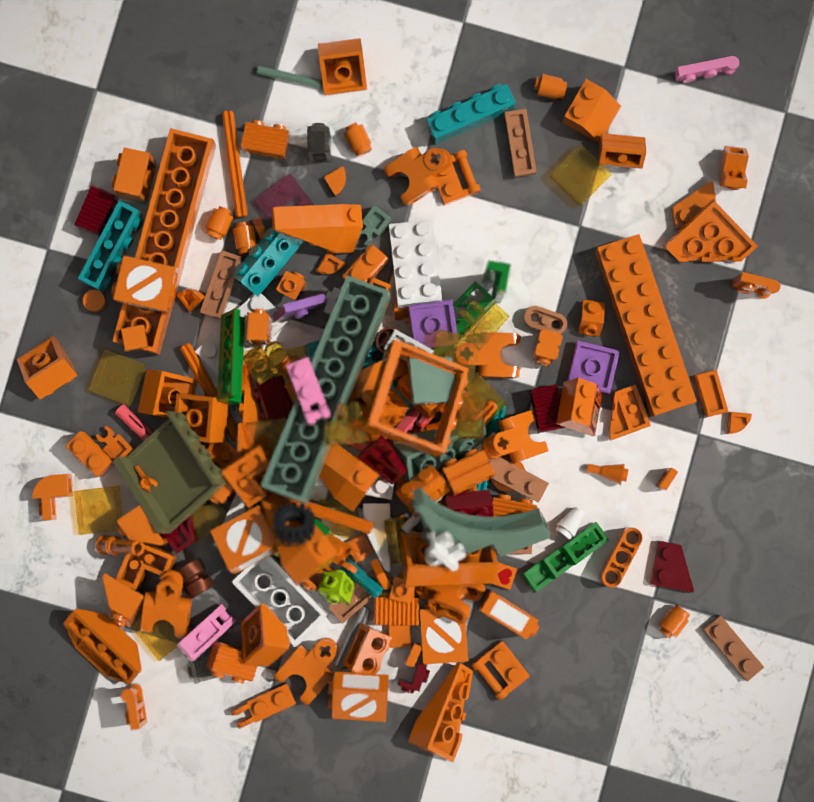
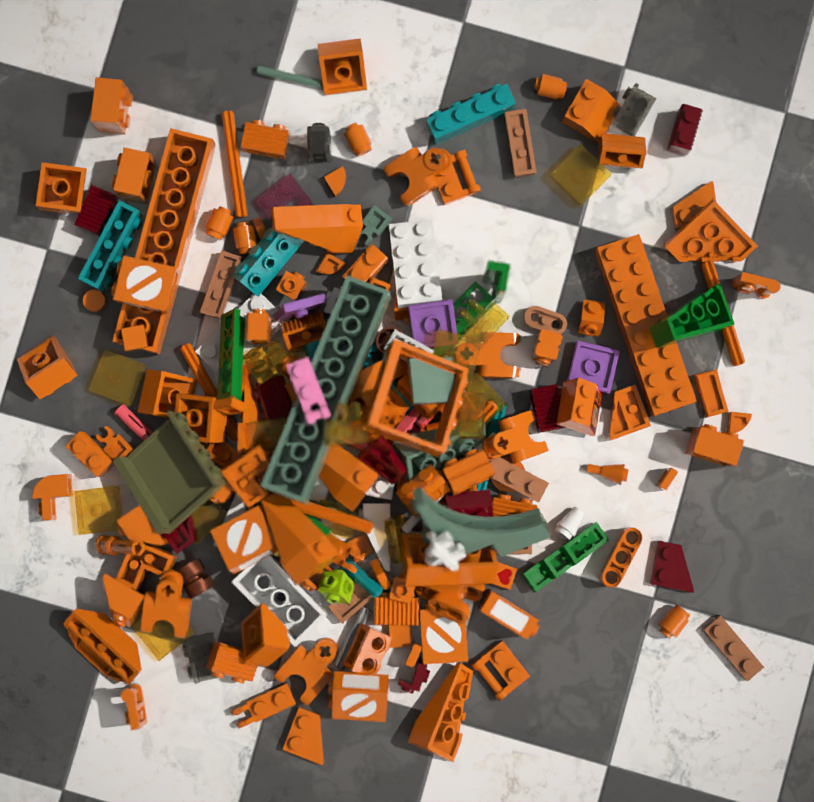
(60, 188): none -> orange slope
(111, 105): none -> orange brick
(146, 481): orange hand -> none
(190, 298): orange tile -> none
(206, 633): bright pink plate -> none
(230, 406): none -> orange tile
(296, 513): black tyre -> none
(303, 330): none -> orange brick
(306, 736): none -> orange wing
(633, 111): none -> clear smoke bracket
(684, 130): none -> dark red brick
(695, 318): none -> green wedge
(707, 69): bright pink plate -> none
(714, 446): none -> orange brick
(729, 333): none -> orange axle
(733, 168): orange brick -> none

